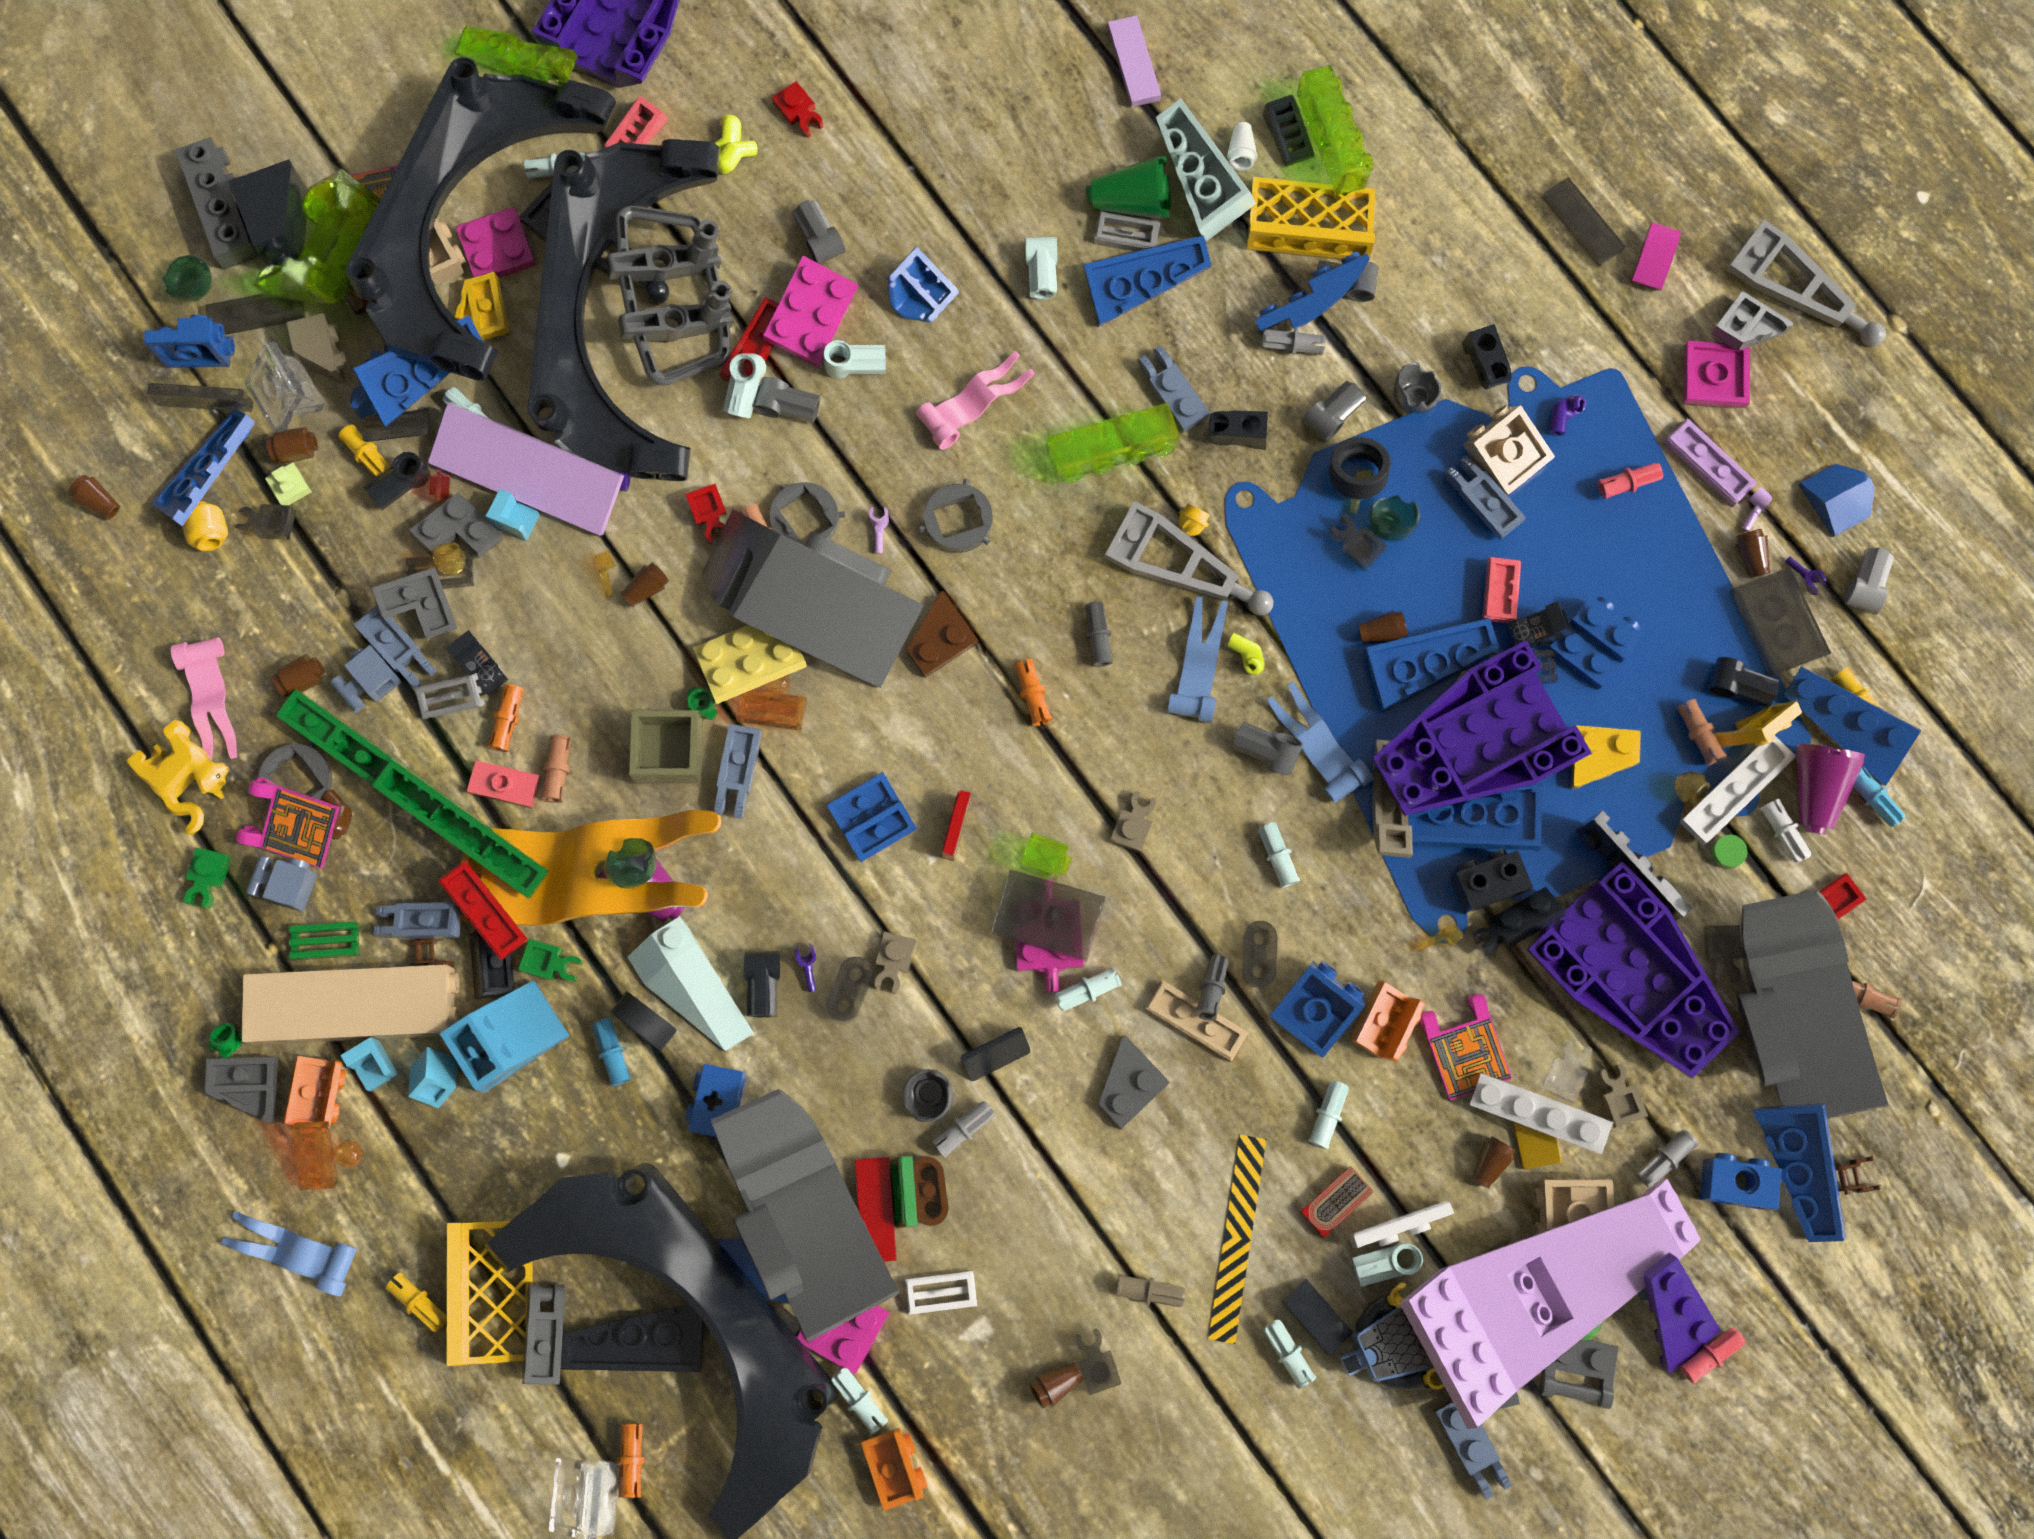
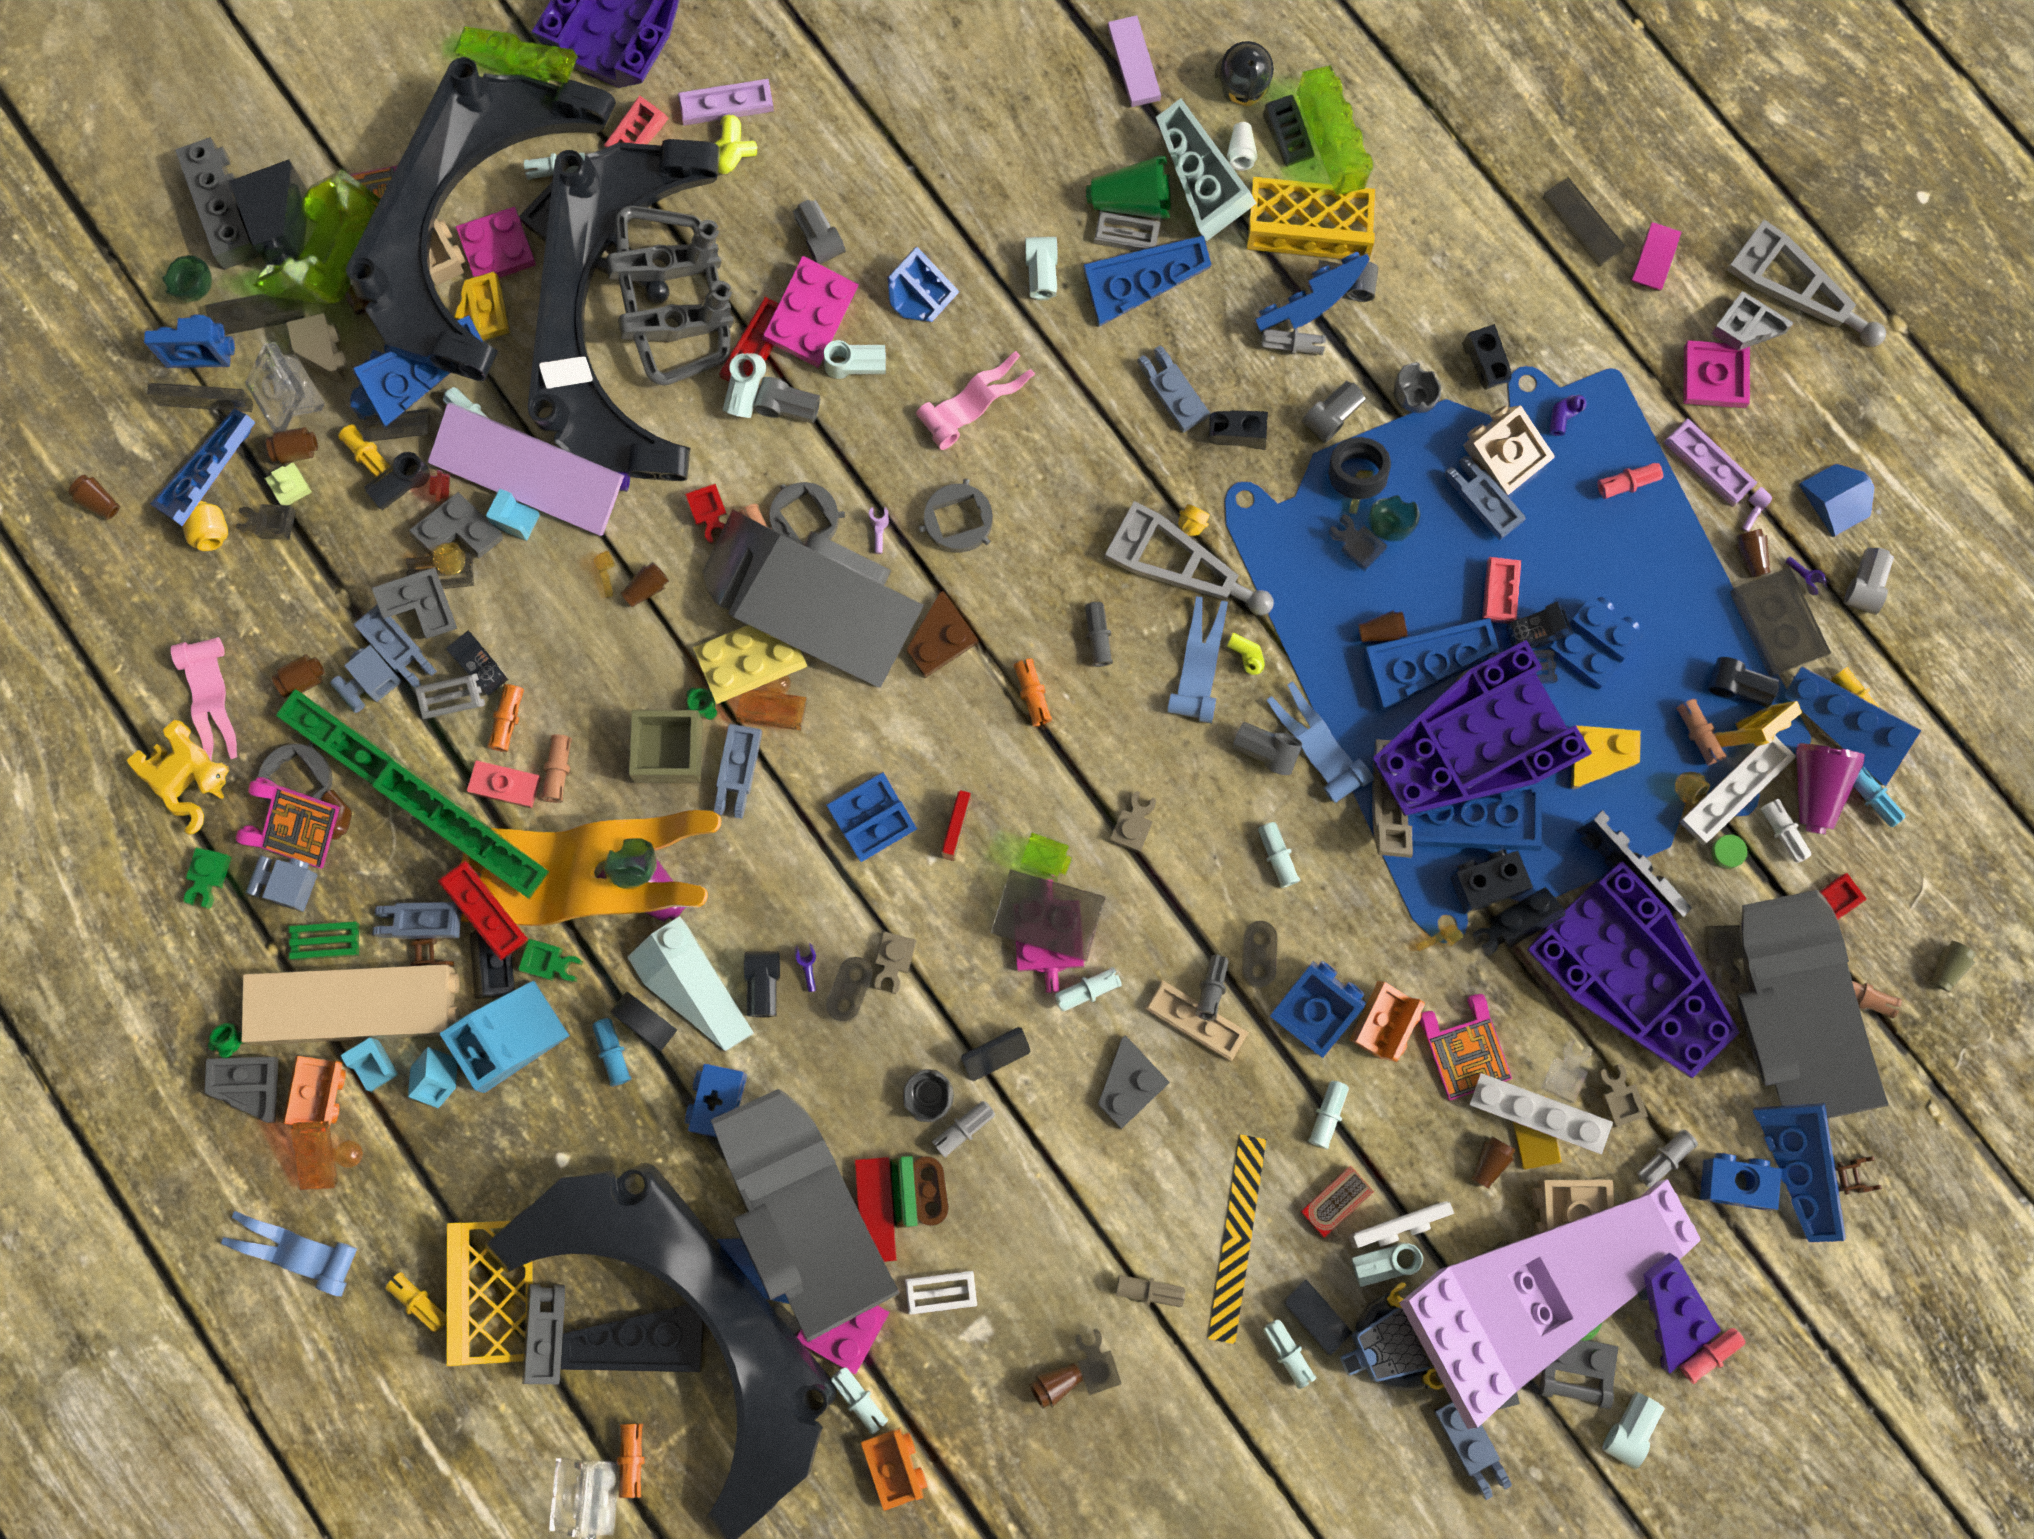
(565, 372): none -> white sticker
(732, 99): none -> lavender tile
(797, 106): red plate -> none
(1112, 443): clear neon green brick -> none
(1239, 80): none -> black helmet
(1630, 1436): none -> light aqua piece
(1953, 965): none -> olive cone

